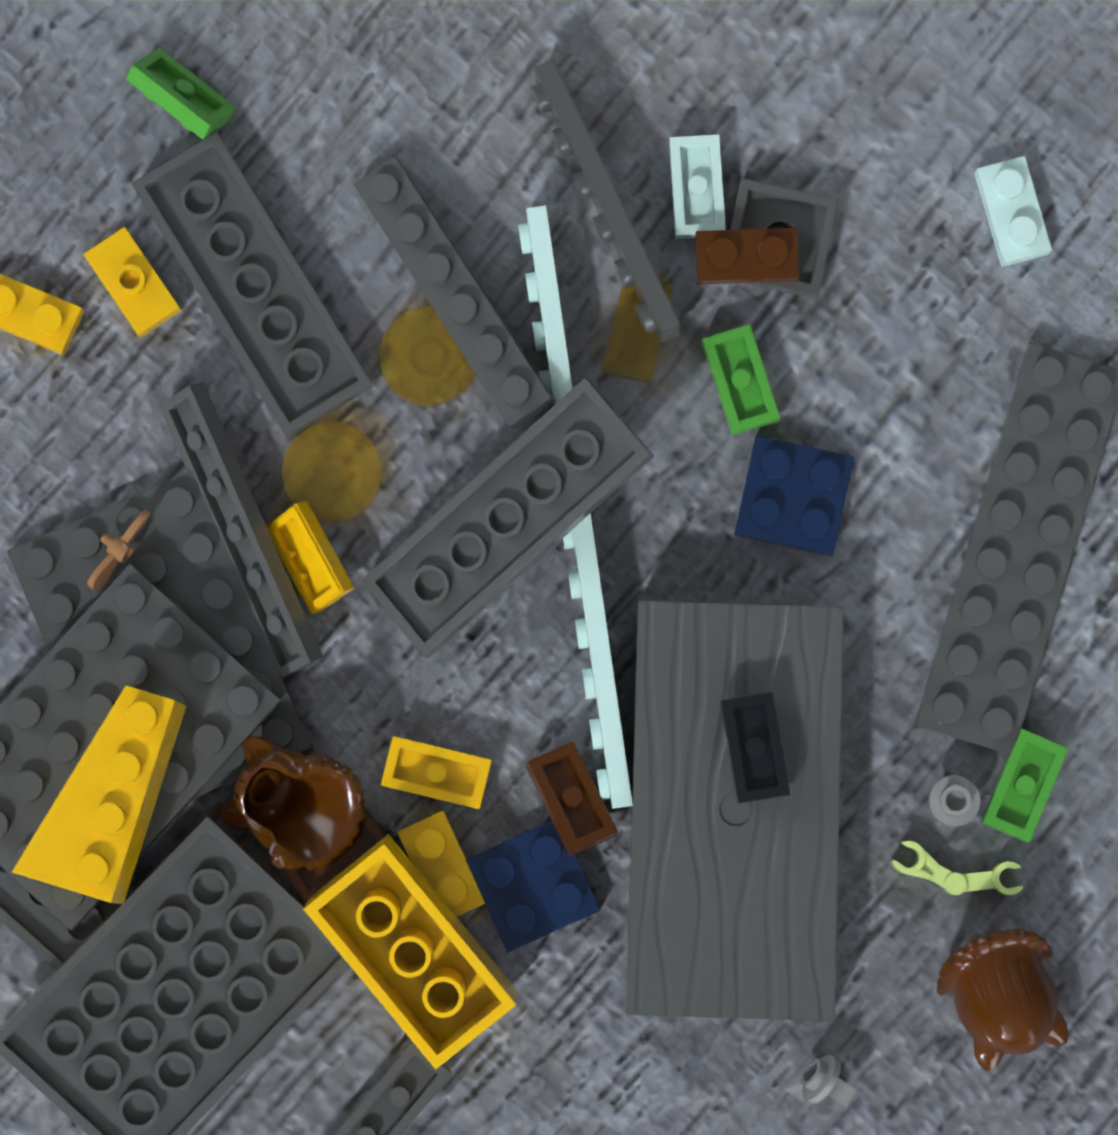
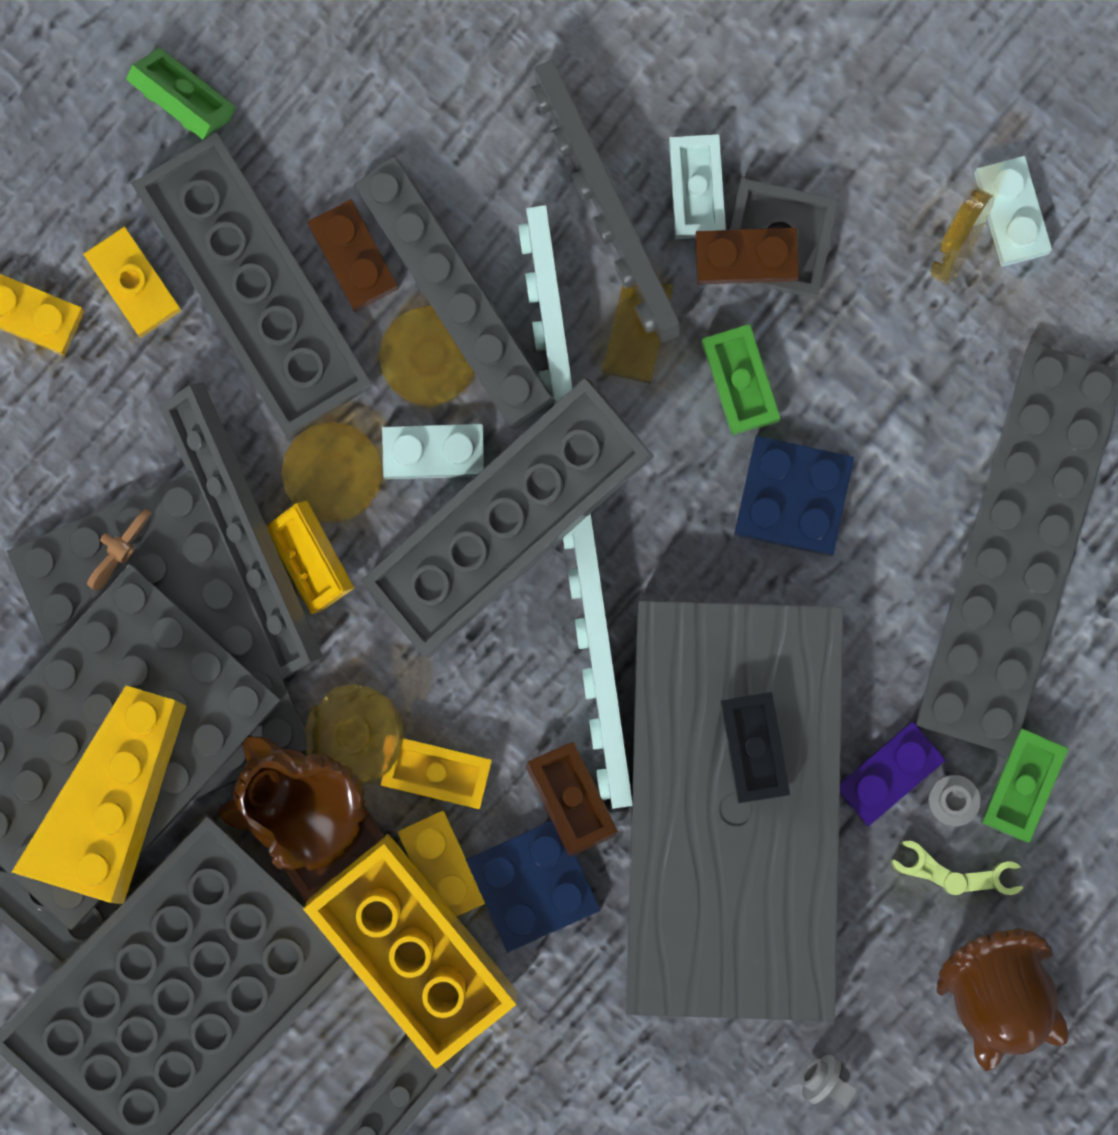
(352, 255): none -> reddish brown plate
(357, 730): none -> clear yellow tile
(432, 451): none -> light aqua plate
(890, 774): none -> dark purple plate
(962, 235): none -> clear yellow tile

